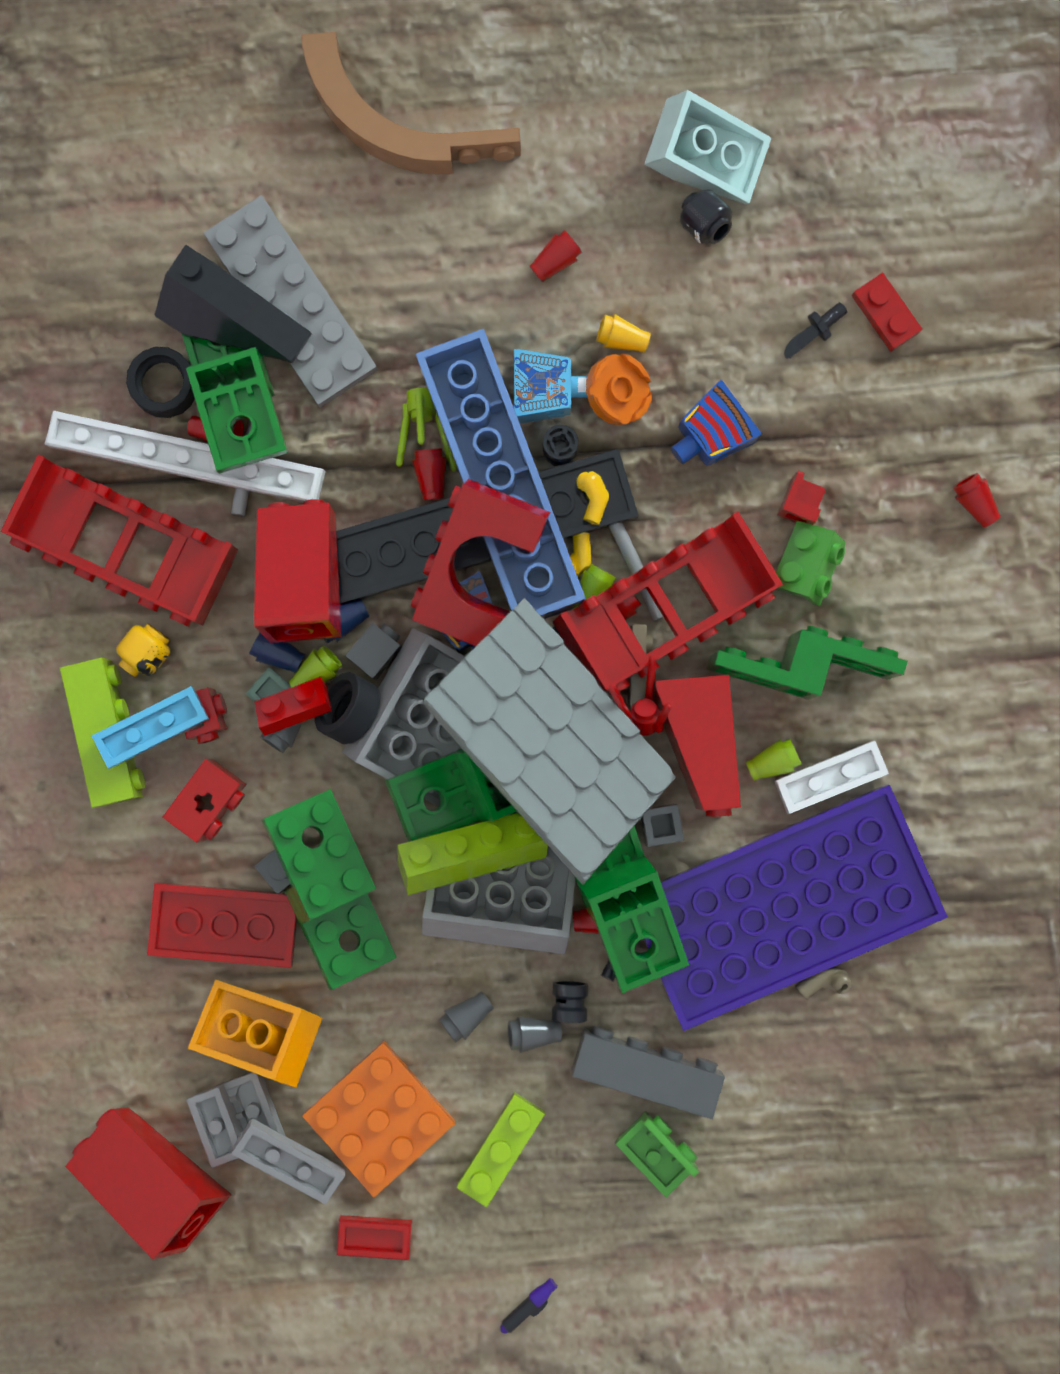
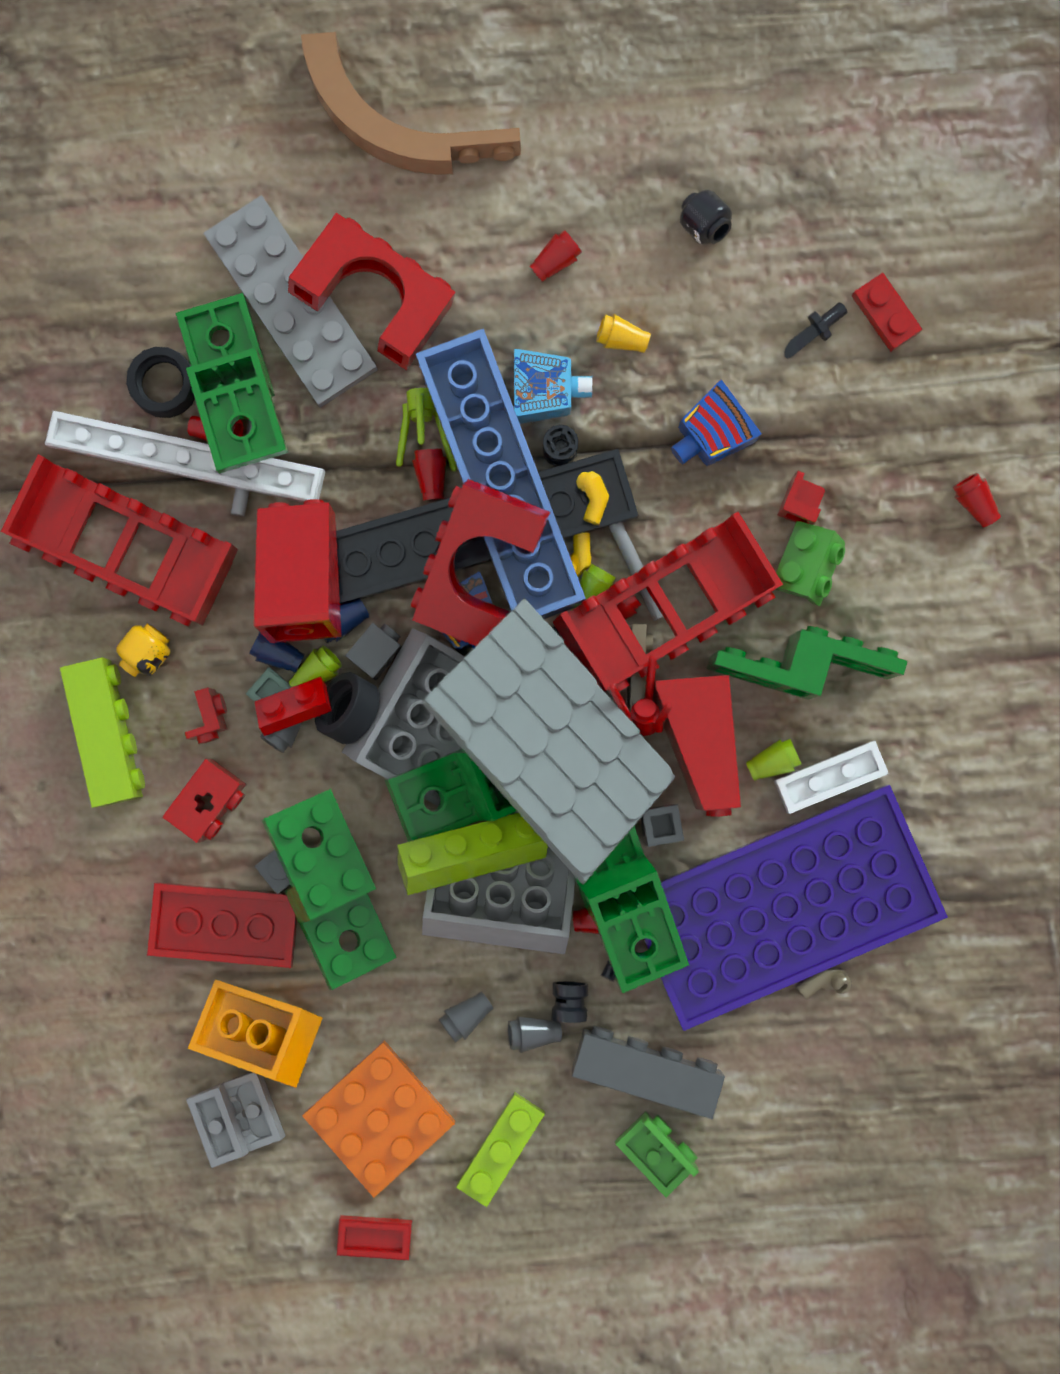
(146, 1183): red slope -> none
(150, 727): medium azure plate -> none
(217, 307): black wedge -> none
(288, 1161): light grey plate -> none
(347, 250): none -> red arch
(530, 1306): piece -> none
(618, 389): orange tile -> none
(707, 148): light aqua slope -> none

